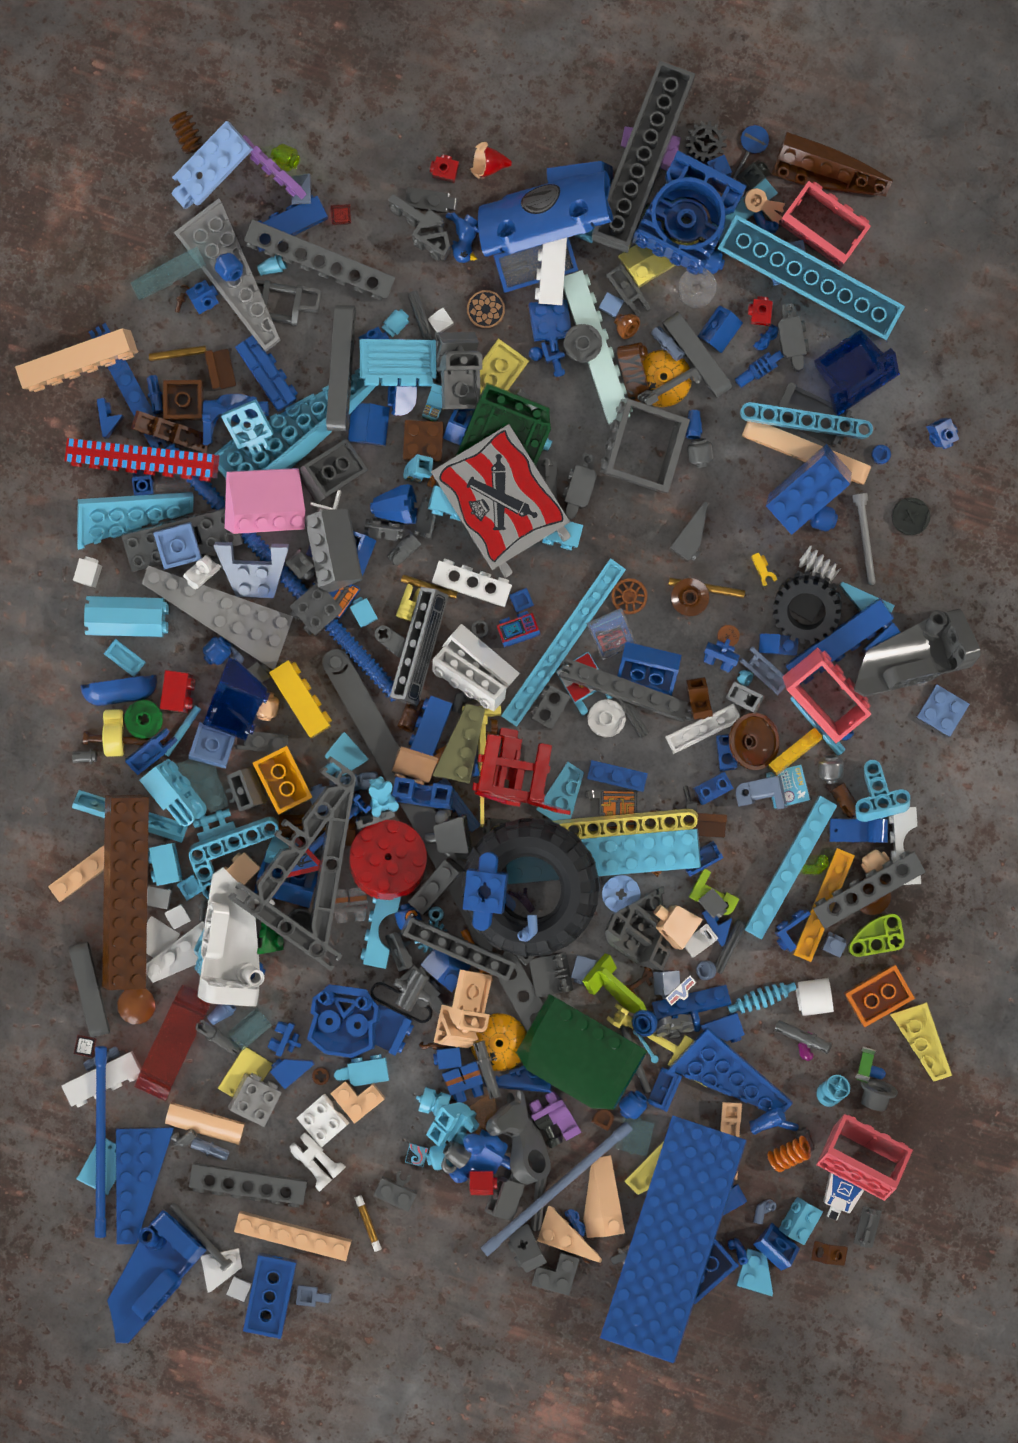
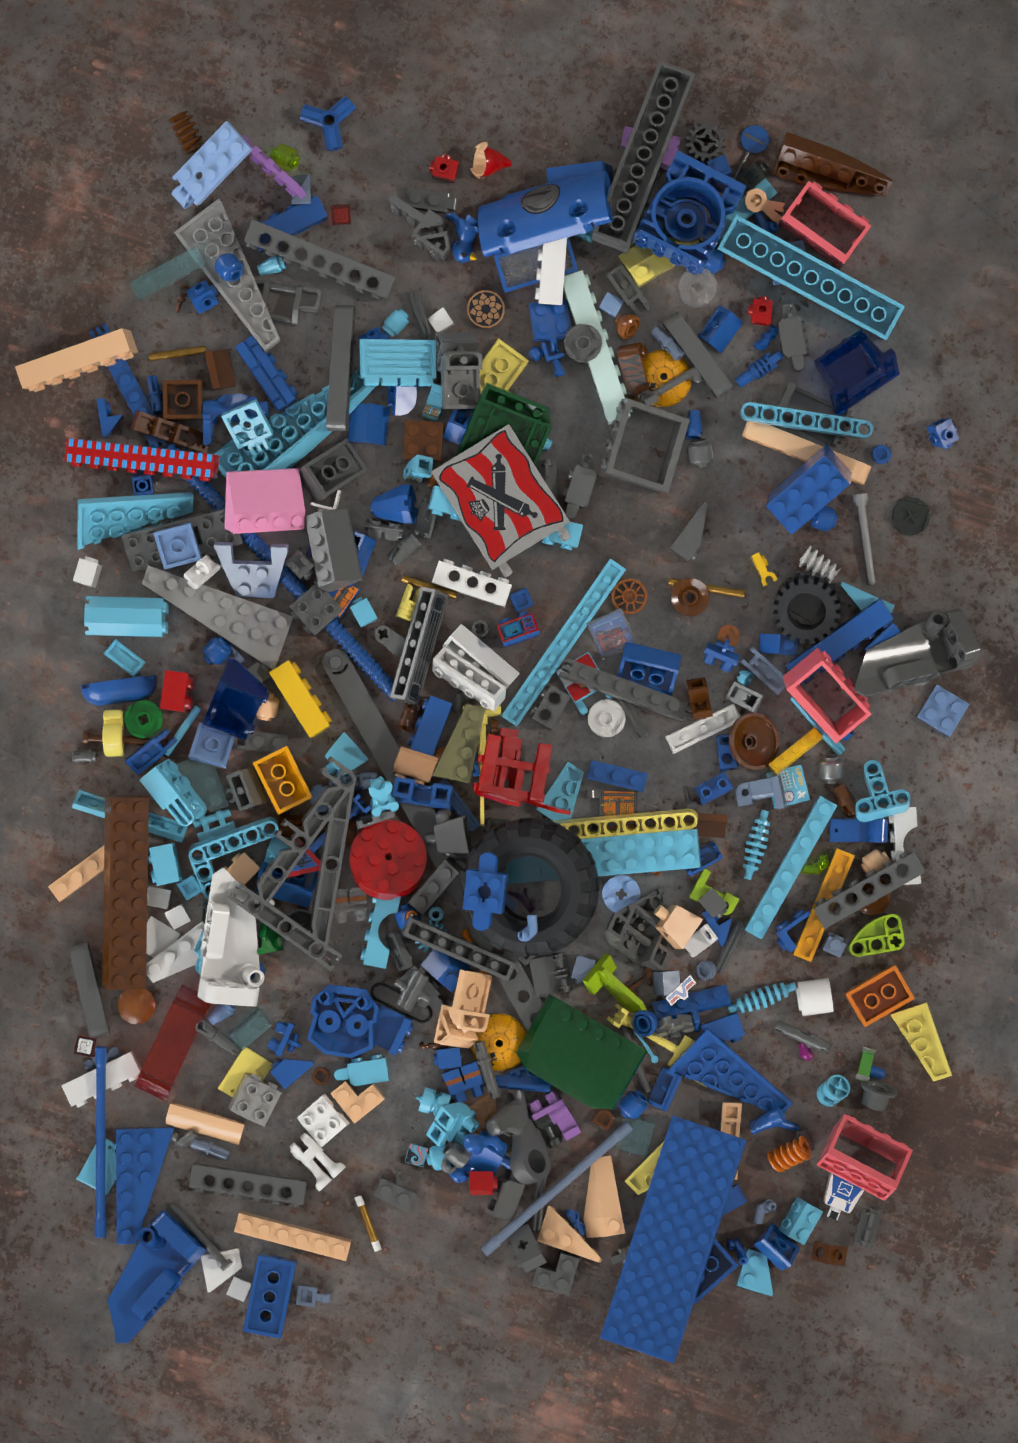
(317, 116): none -> blue piece
(756, 844): none -> medium azure piece

